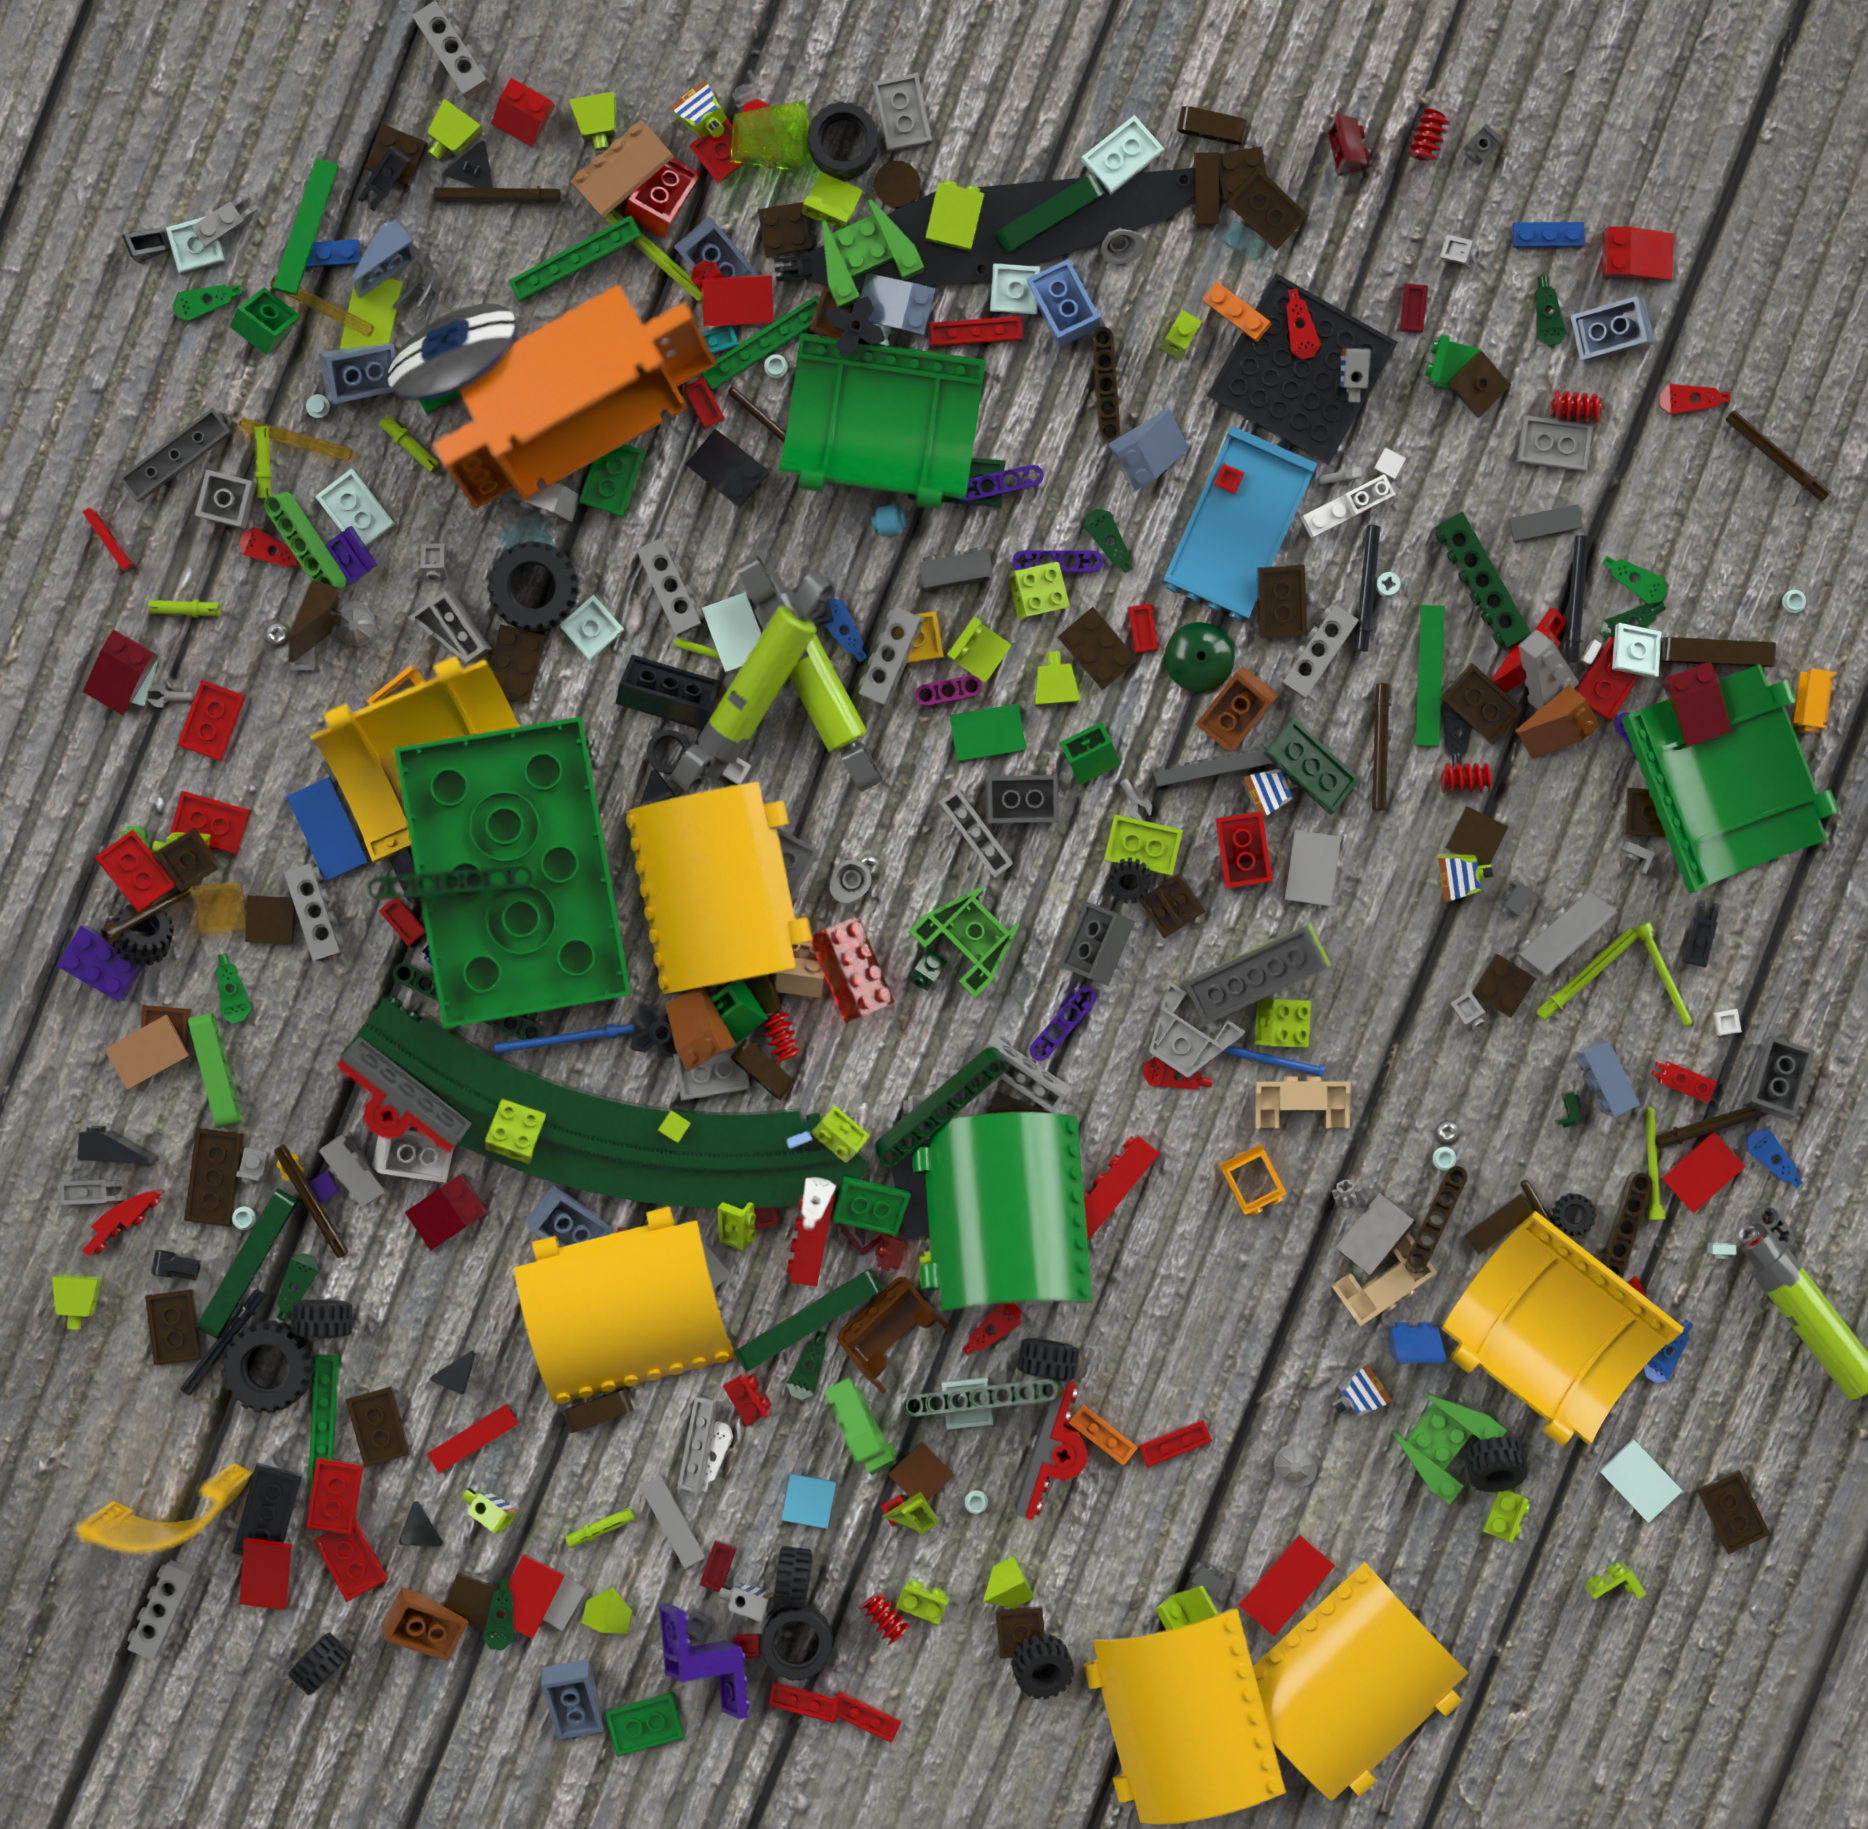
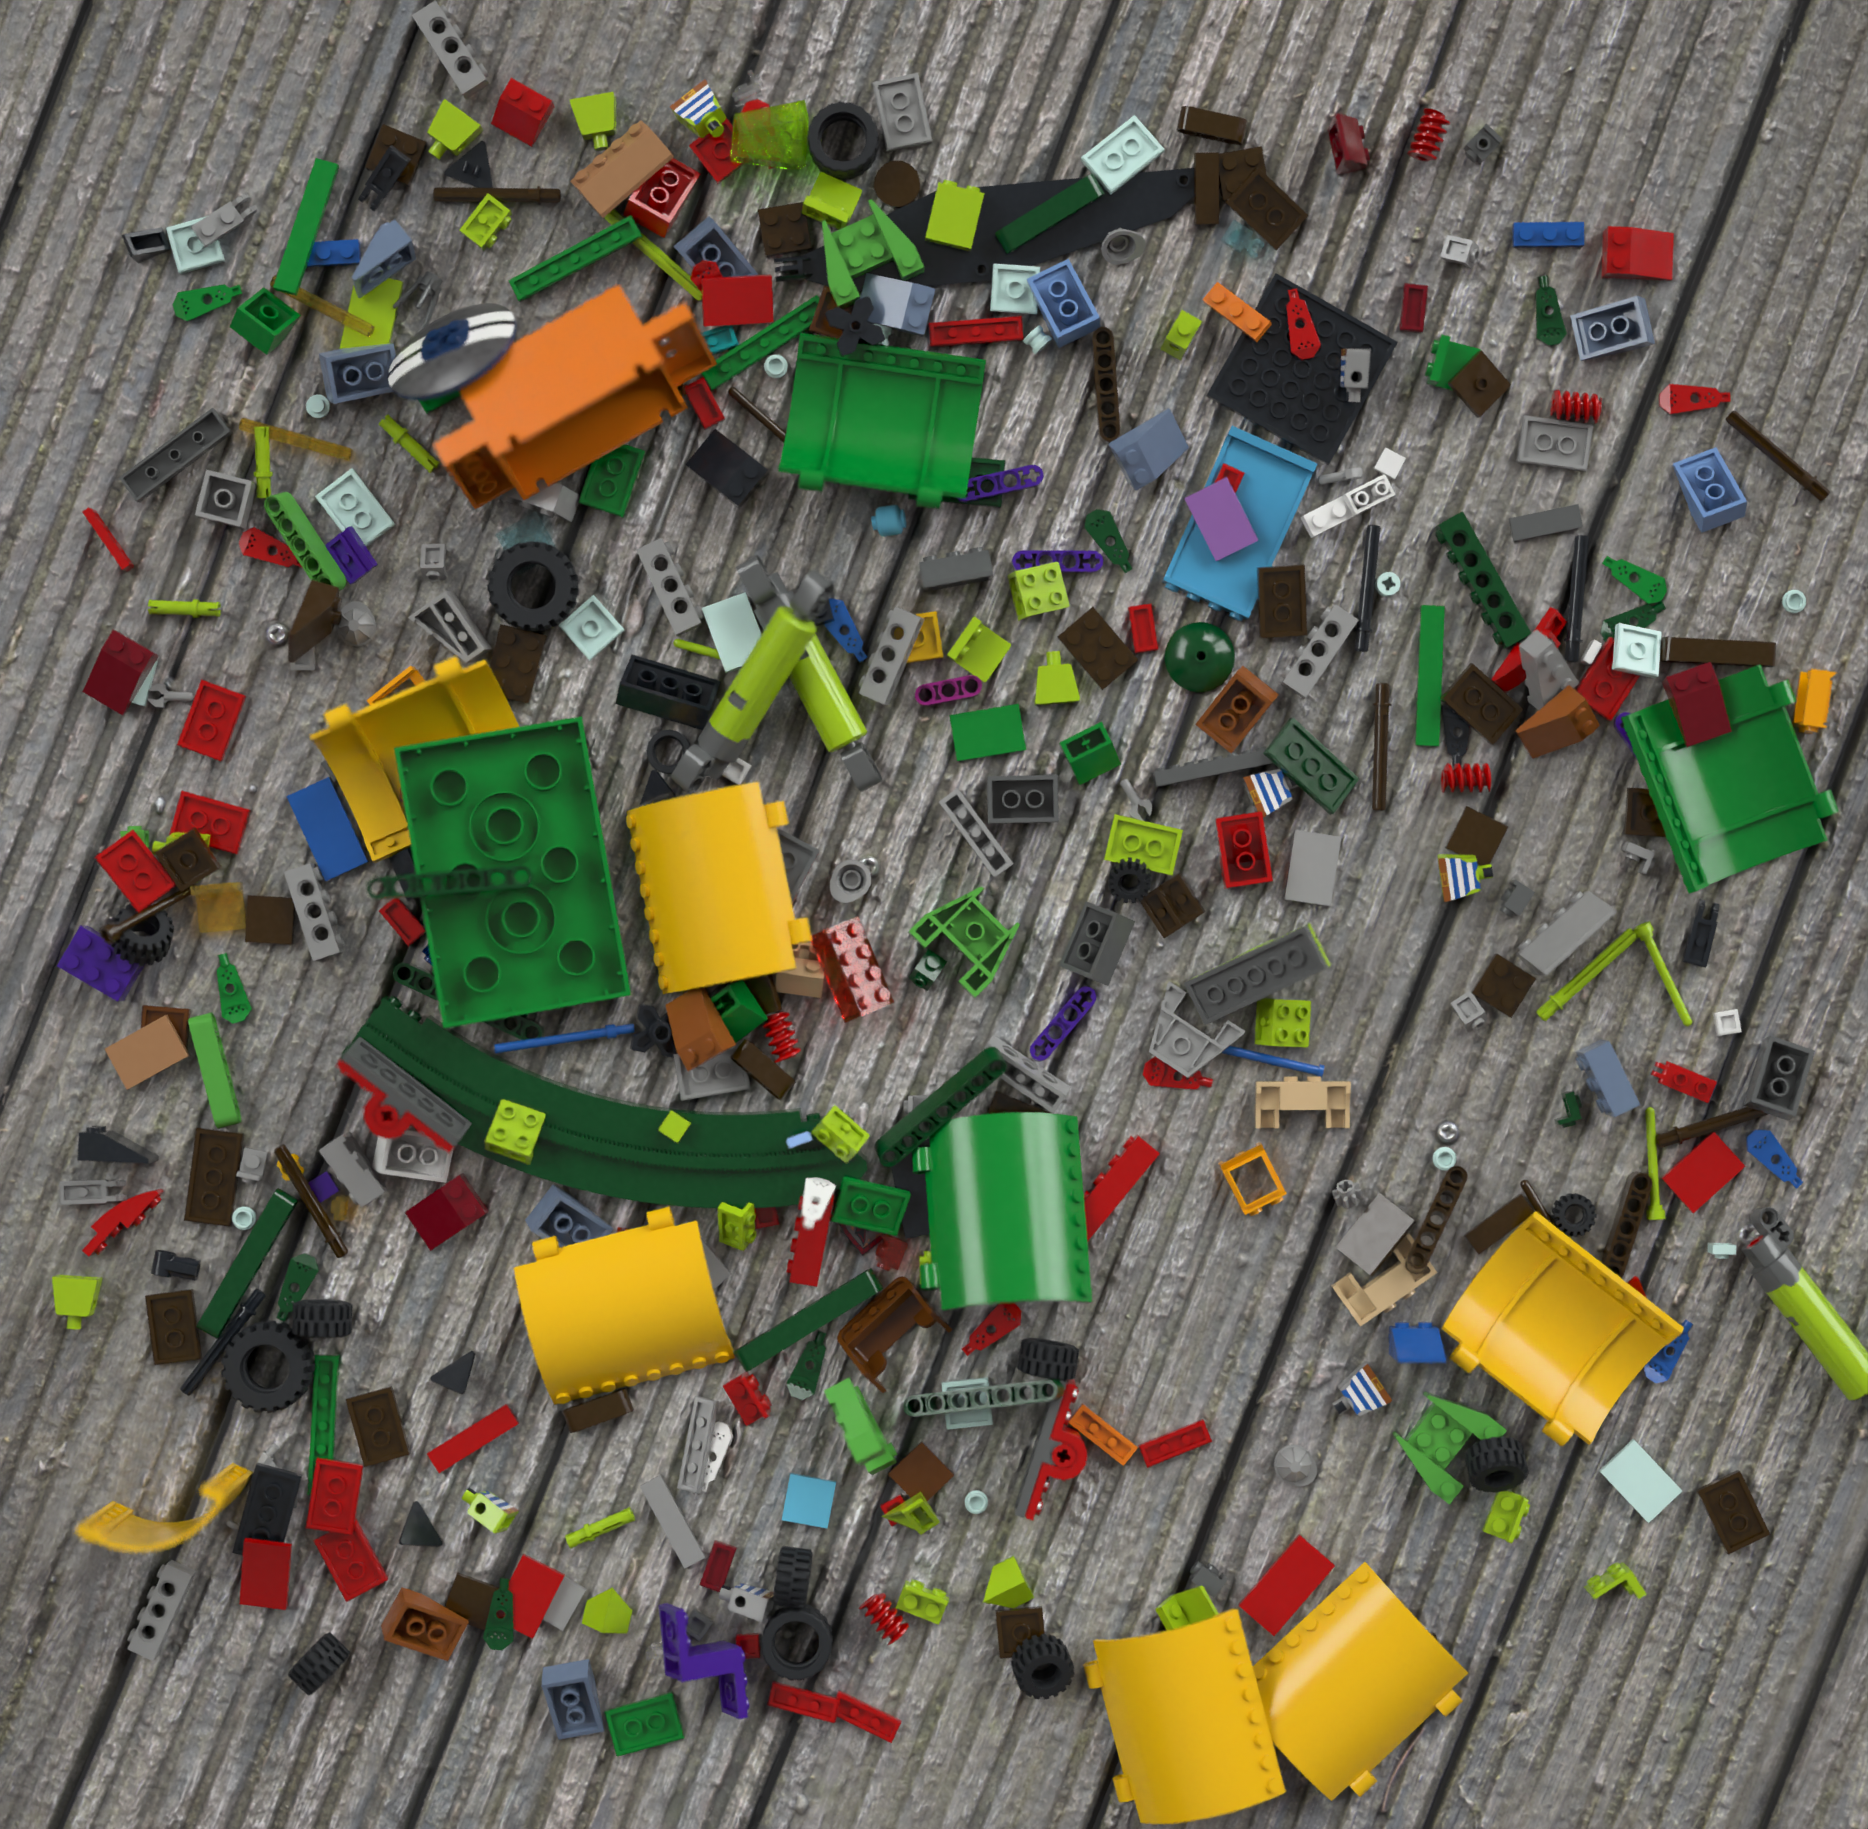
(340, 1207): none -> clear yellow plate
(486, 222): none -> lime bracket
(1037, 339): none -> light aqua wheel
(1221, 519): none -> medium lavender tile
(1710, 490): none -> medium blue slope

